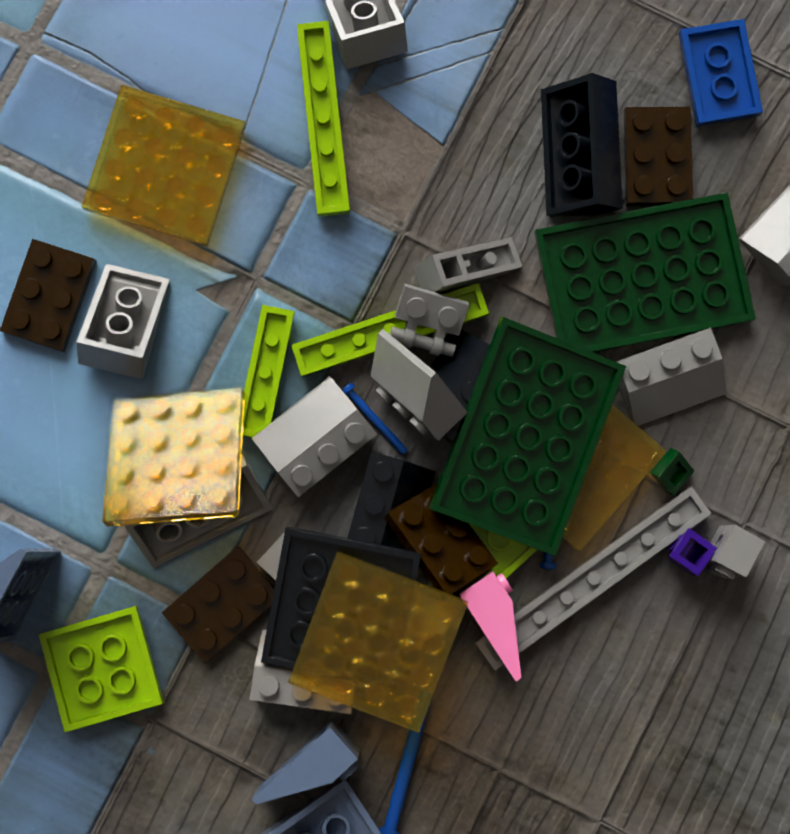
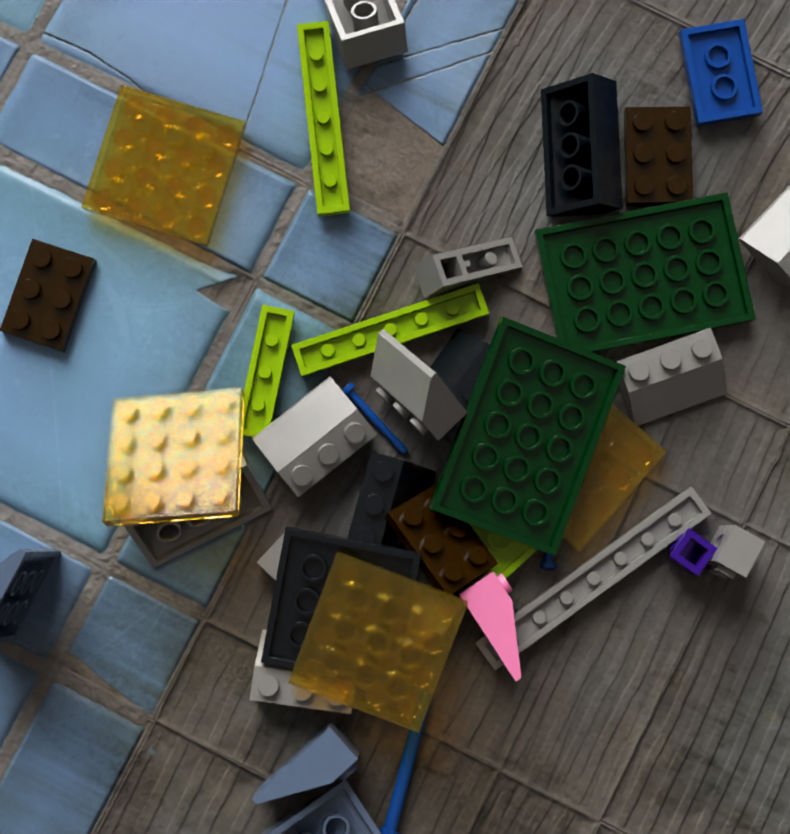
(101, 668): lime plate -> none
(122, 321): light grey slope -> none
(221, 604): dark brown plate -> none
(432, 311): light grey plate -> none
(672, 471): dark green plate -> none

